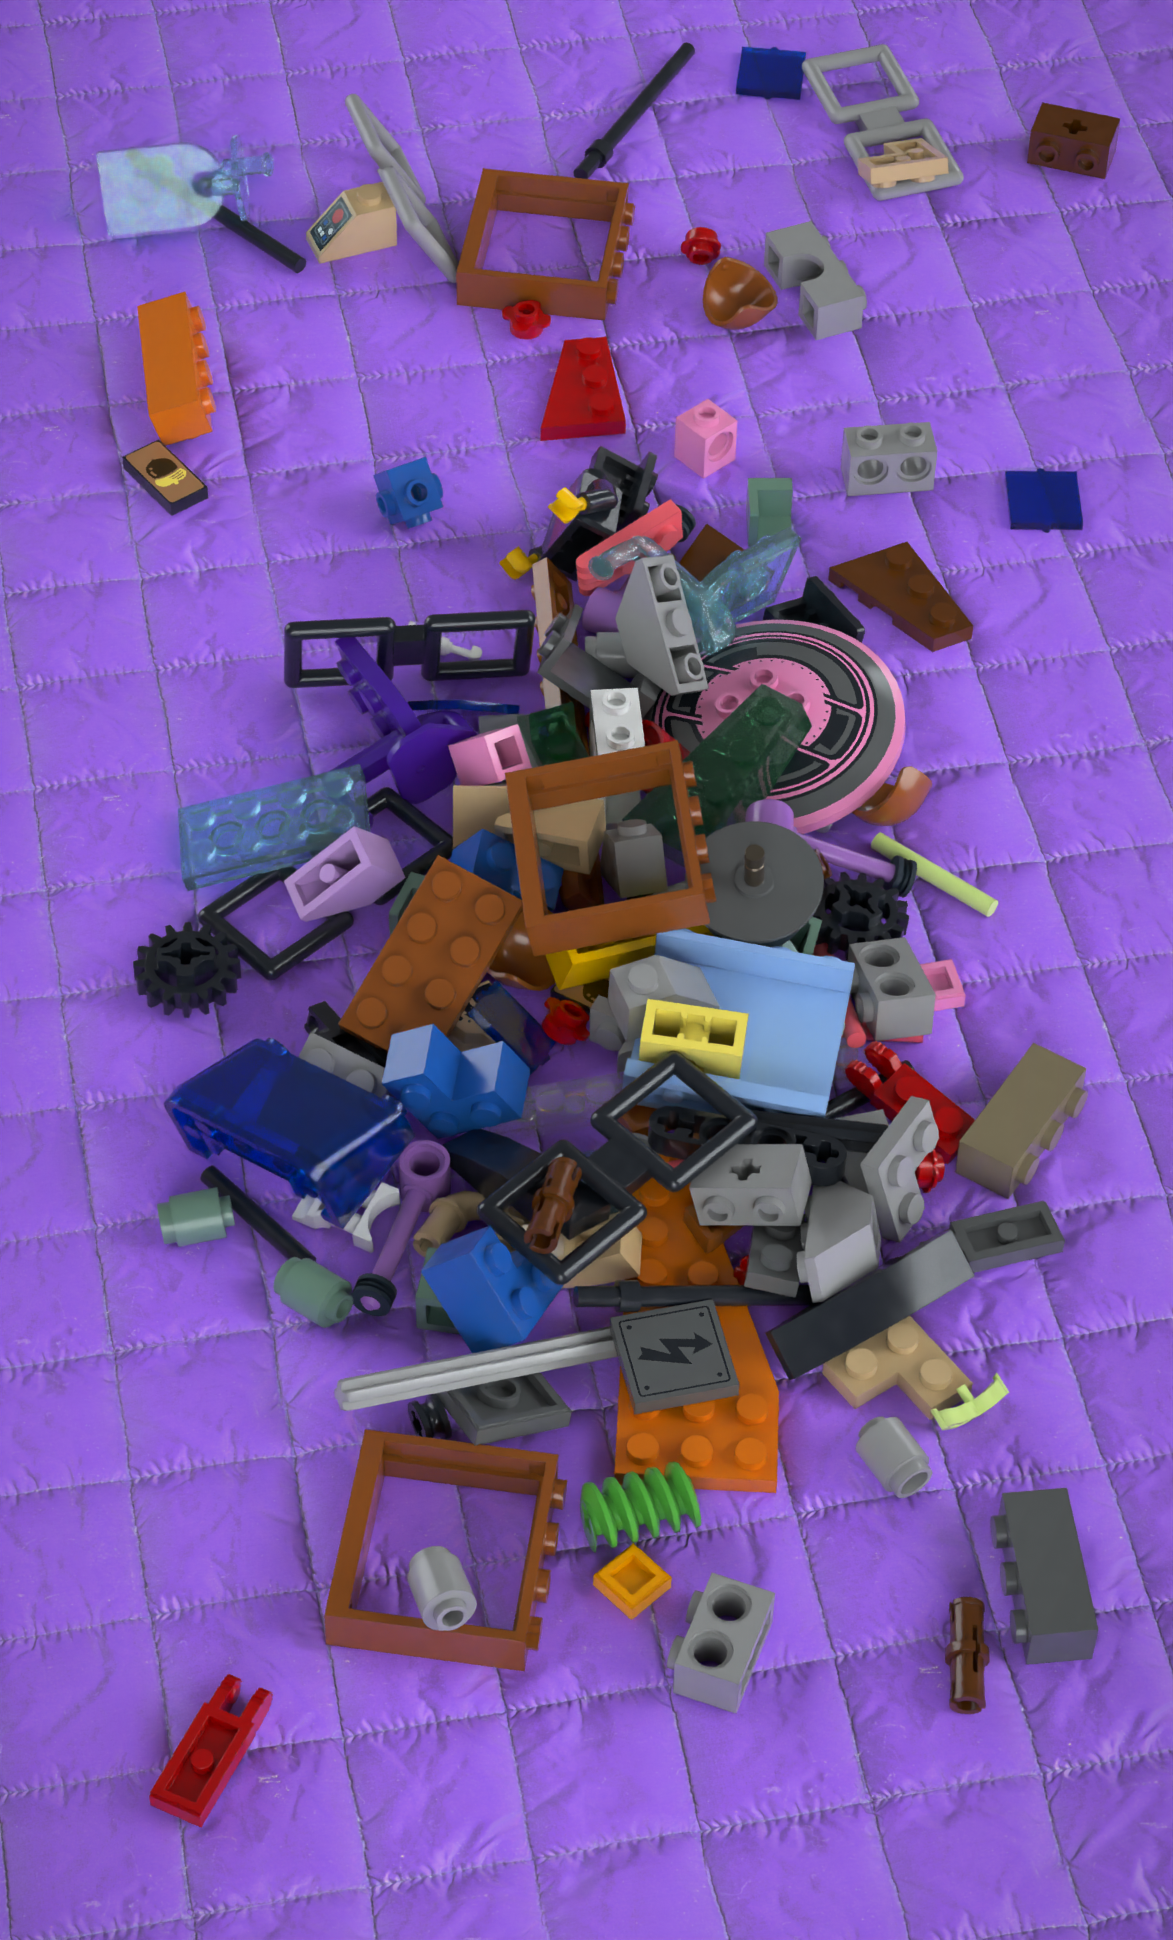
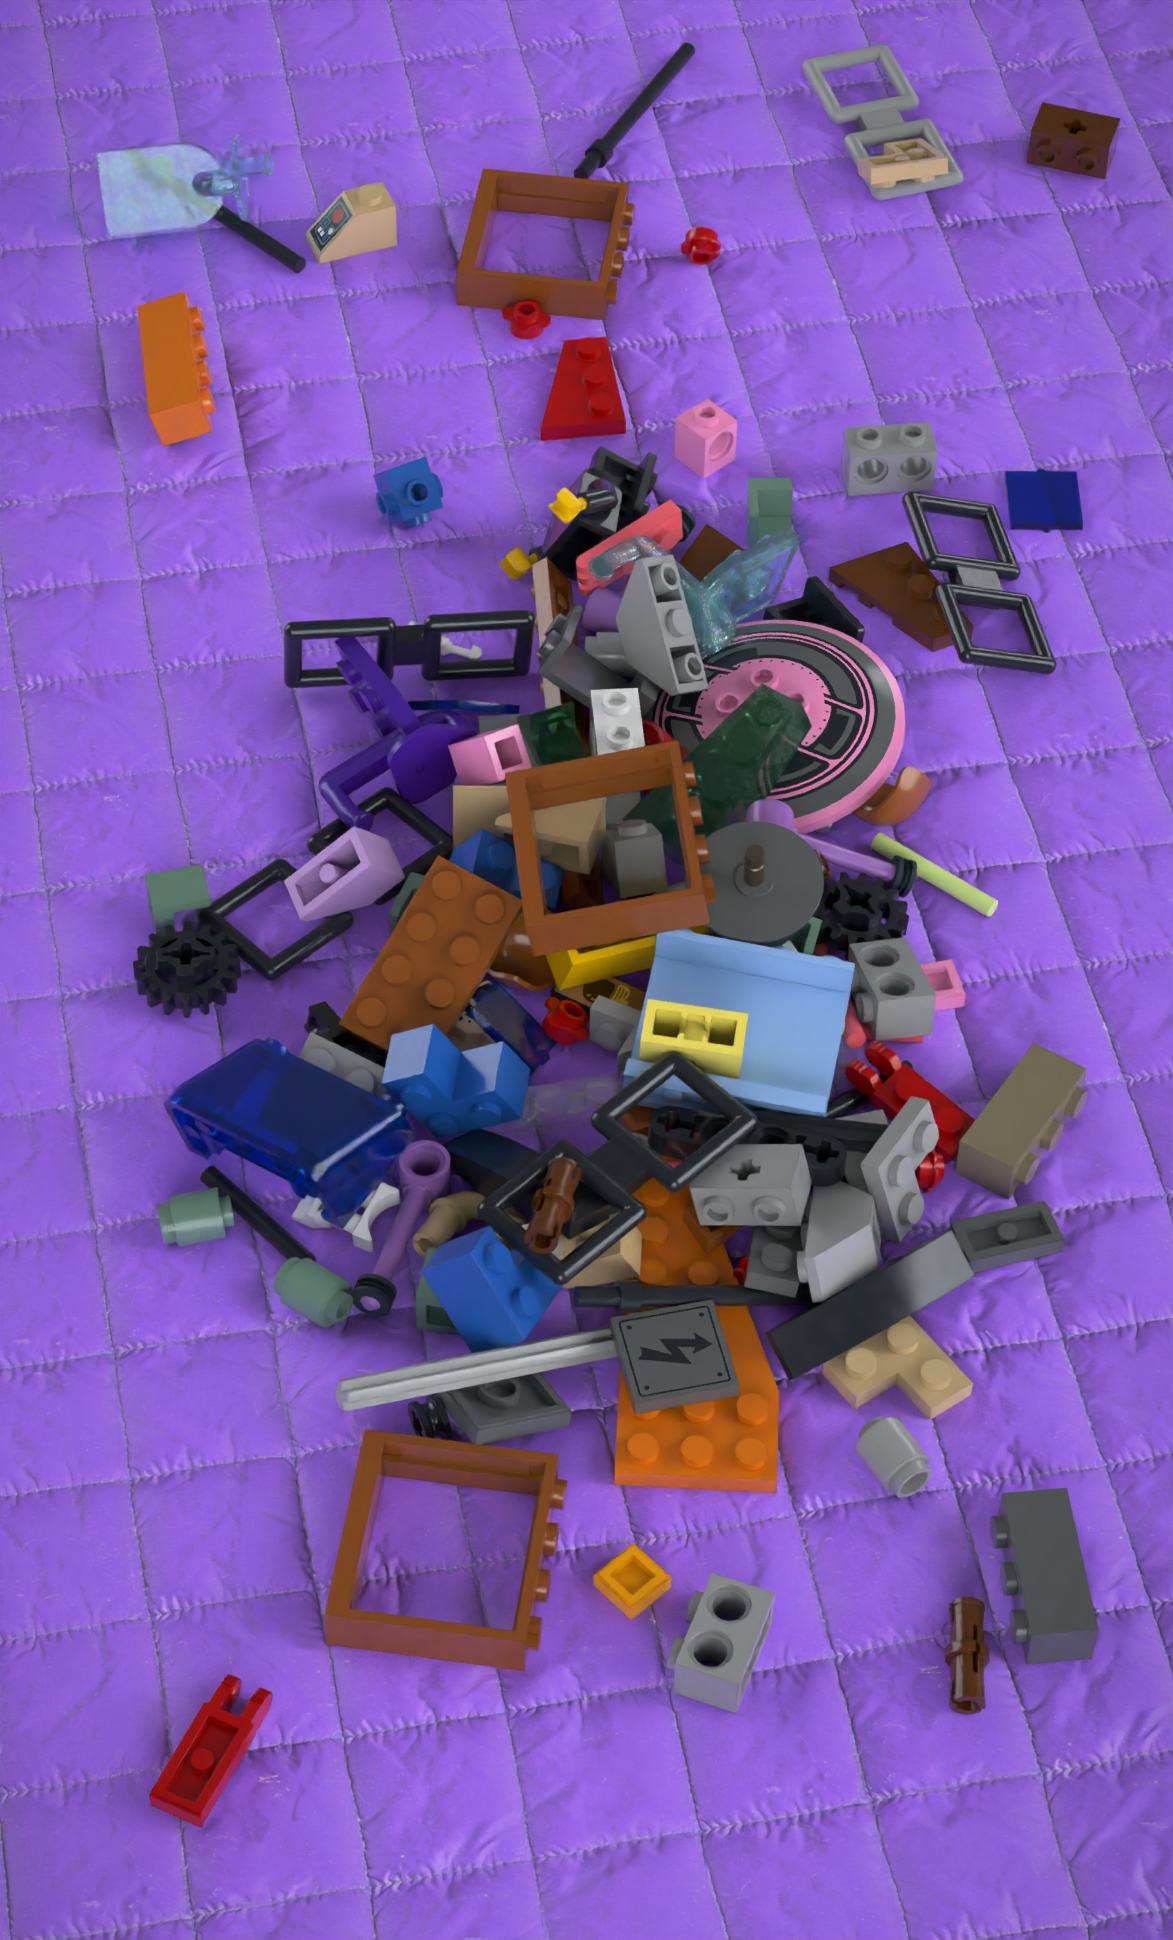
(165, 477): tile -> none
(175, 892): none -> sand green panel
(269, 826): clear light blue plate -> none
(402, 187): light grey bar -> none
(440, 1589): light grey brick -> none
(638, 1504): bright green piece -> none
(657, 980): light grey slope -> none
(737, 295): dark orange helmet -> none
(770, 73): clear blue piece -> none
(828, 295): light grey arch -> none
(972, 1408): yellowish green piece -> none
(978, 584): none -> black bar

